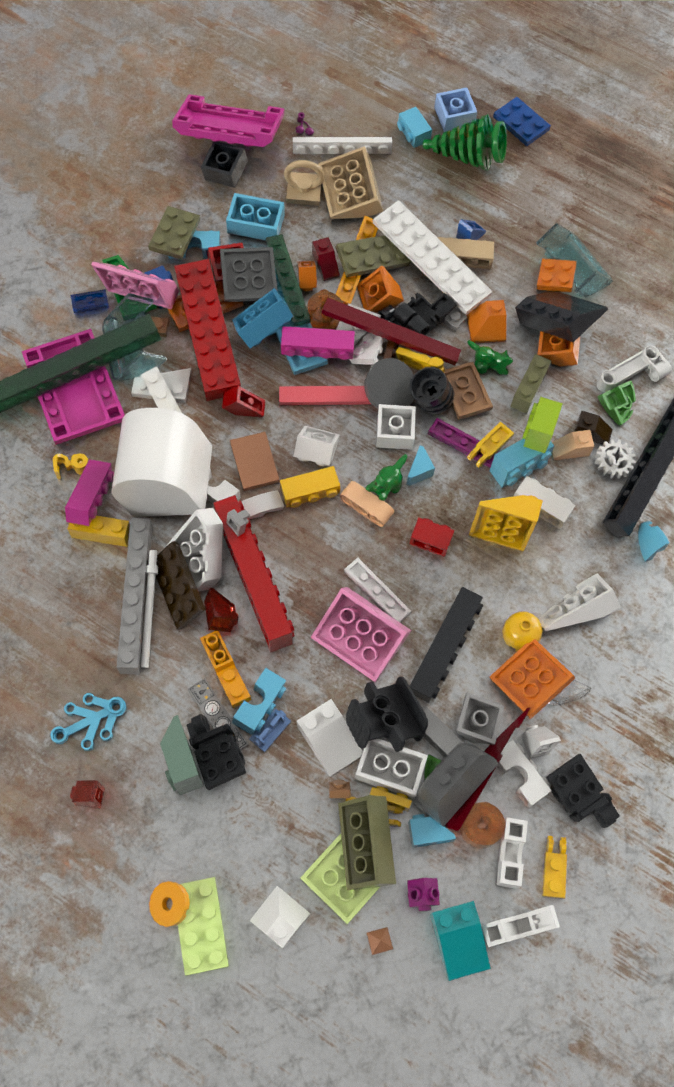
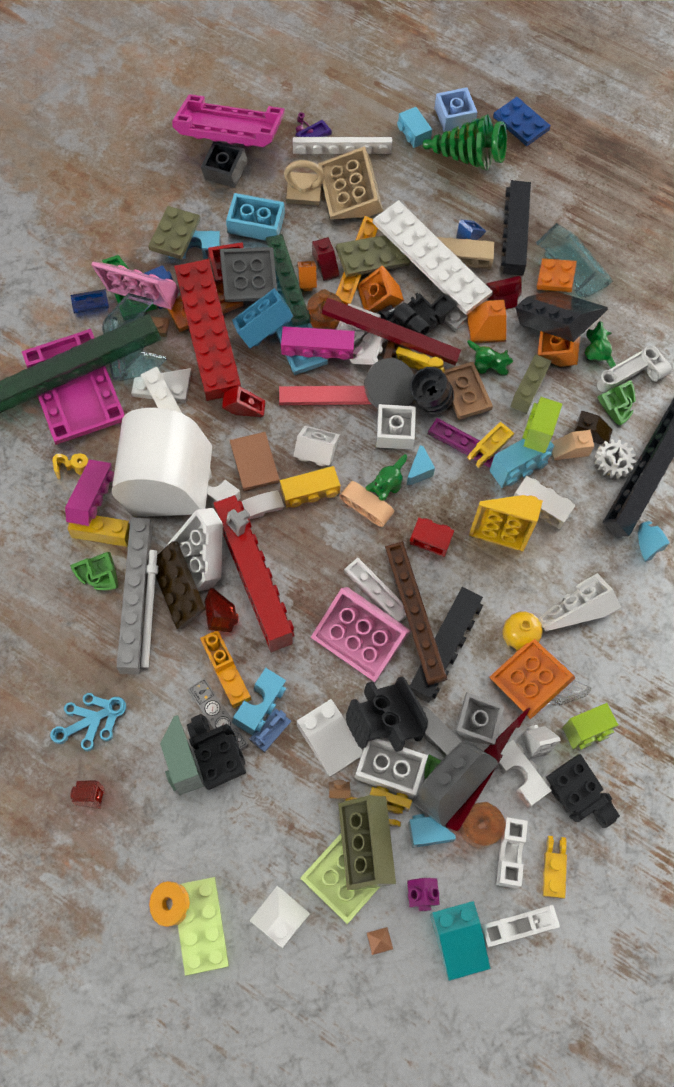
(97, 572): none -> bright green brick
(320, 129): none -> dark purple tile
(416, 614): none -> reddish brown tile
(507, 290): none -> dark red slope
(516, 228): none -> black brick
(590, 726): none -> lime brick
(600, 347): none -> green animal

